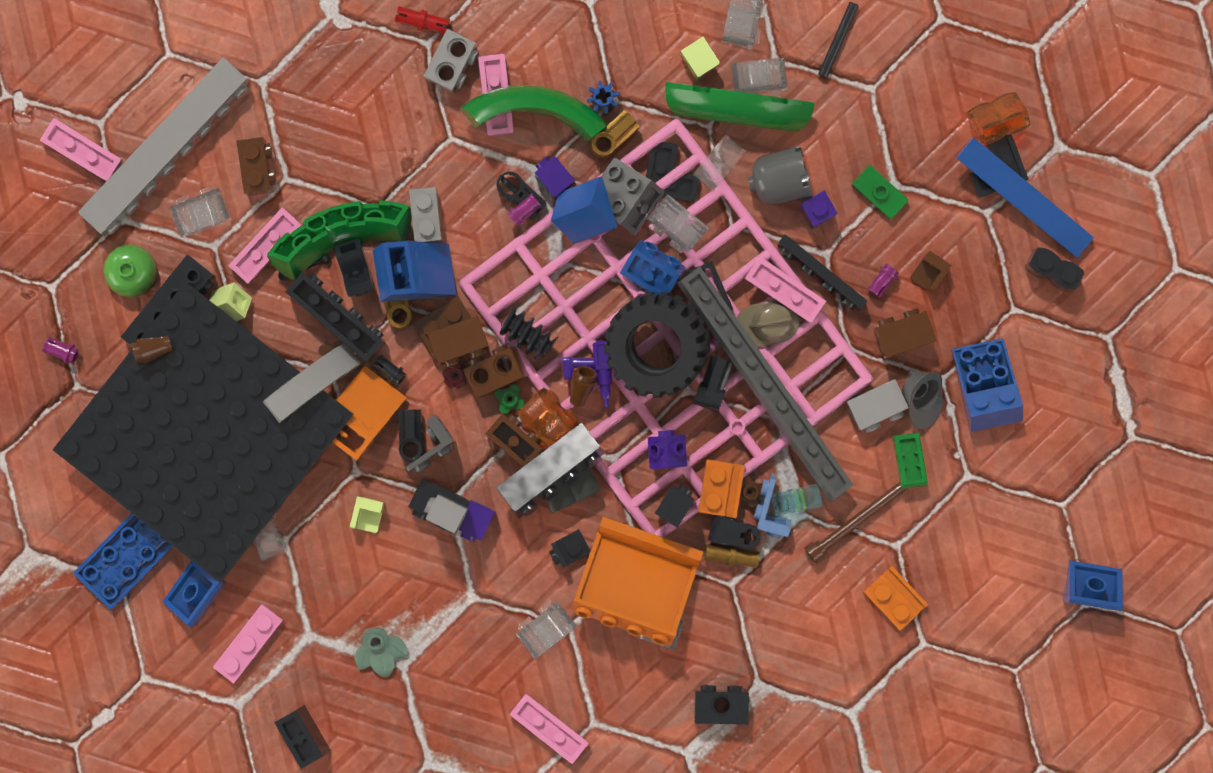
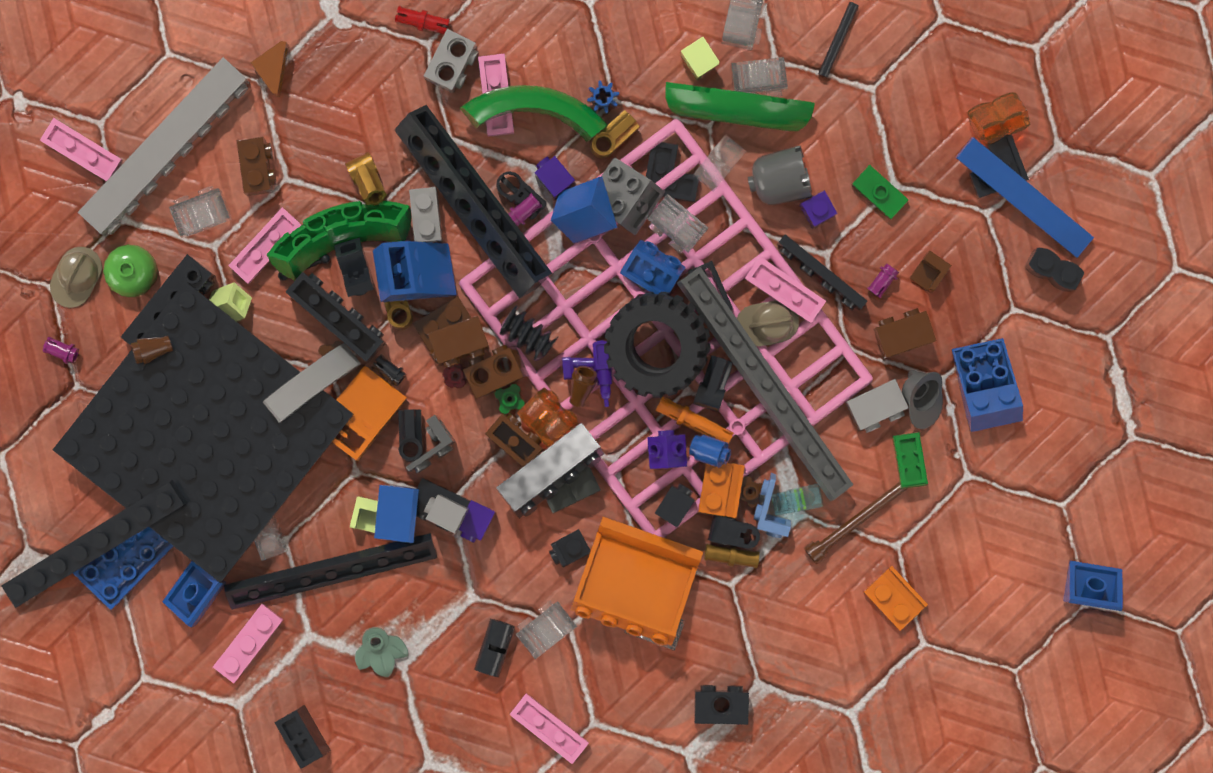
(75, 277): none -> dark tan piece
(94, 543): none -> black plate
(272, 67): none -> dark orange slope
(329, 571): none -> black plate
(365, 175): none -> pearl gold piece
(396, 513): none -> blue slope
(472, 201): none -> black brick
(494, 648): none -> black pin
(690, 419): none -> orange pin
(710, 450): none -> blue brick

